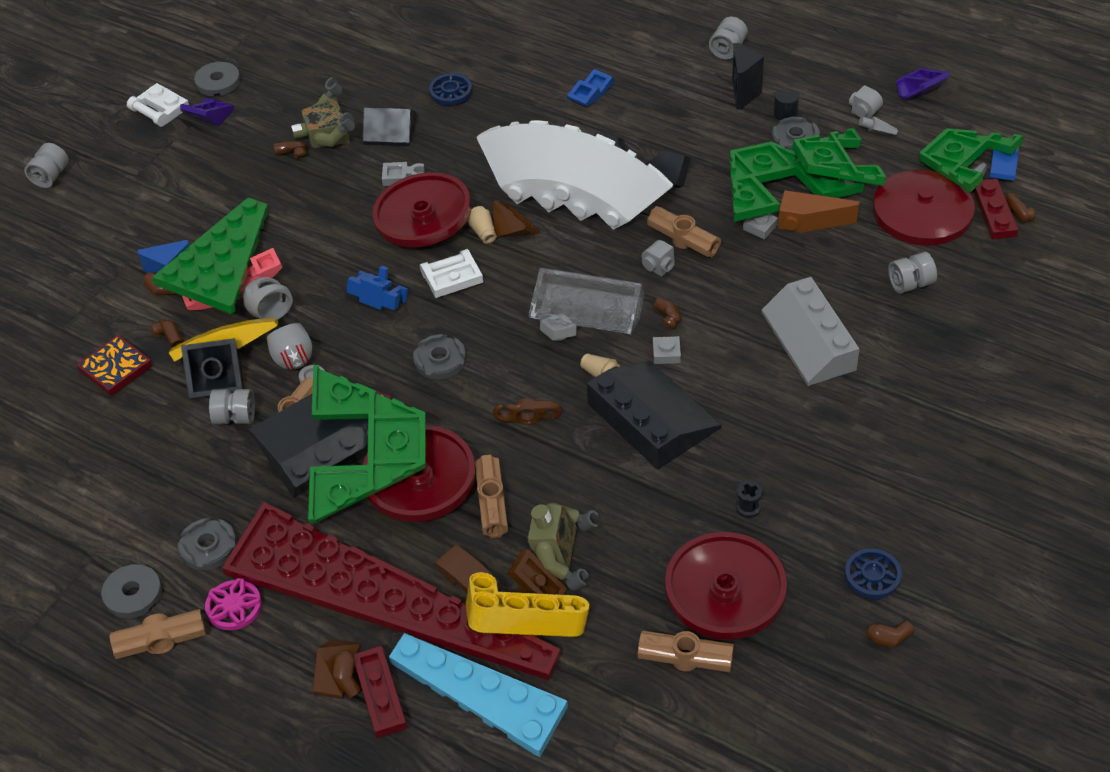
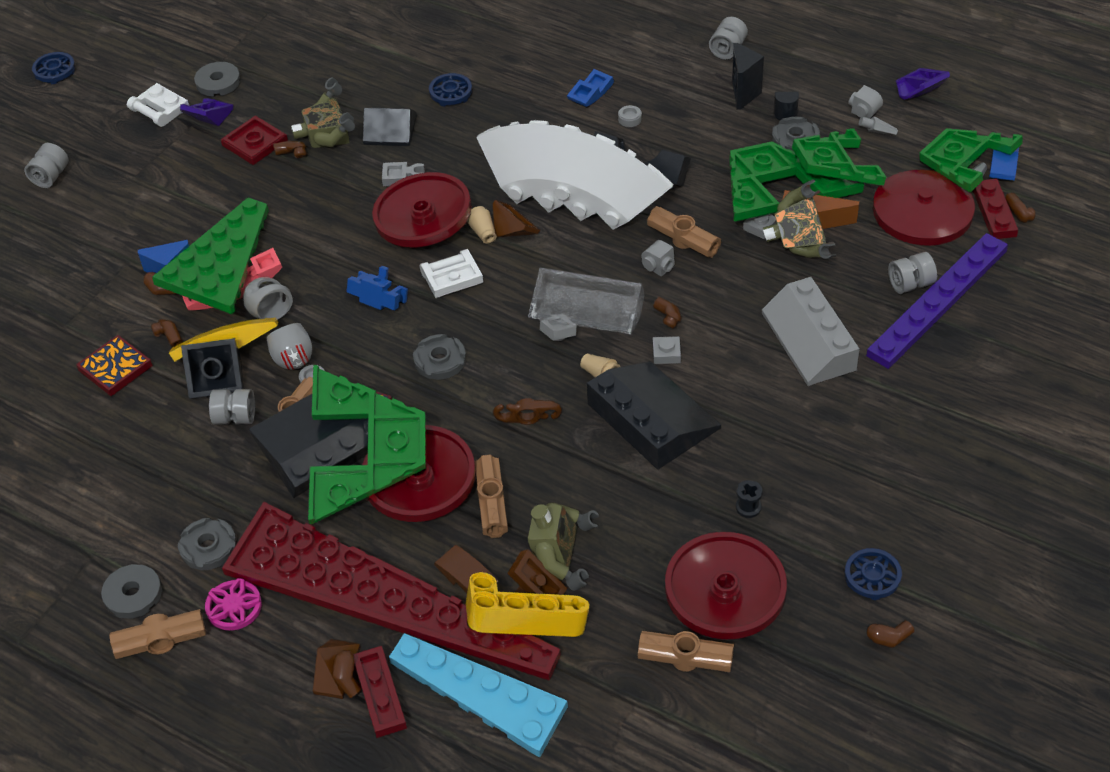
(53, 66): none -> dark blue wheel
(253, 140): none -> dark red tile
(629, 116): none -> light grey tile
(800, 224): none -> torso
(936, 300): none -> dark purple plate

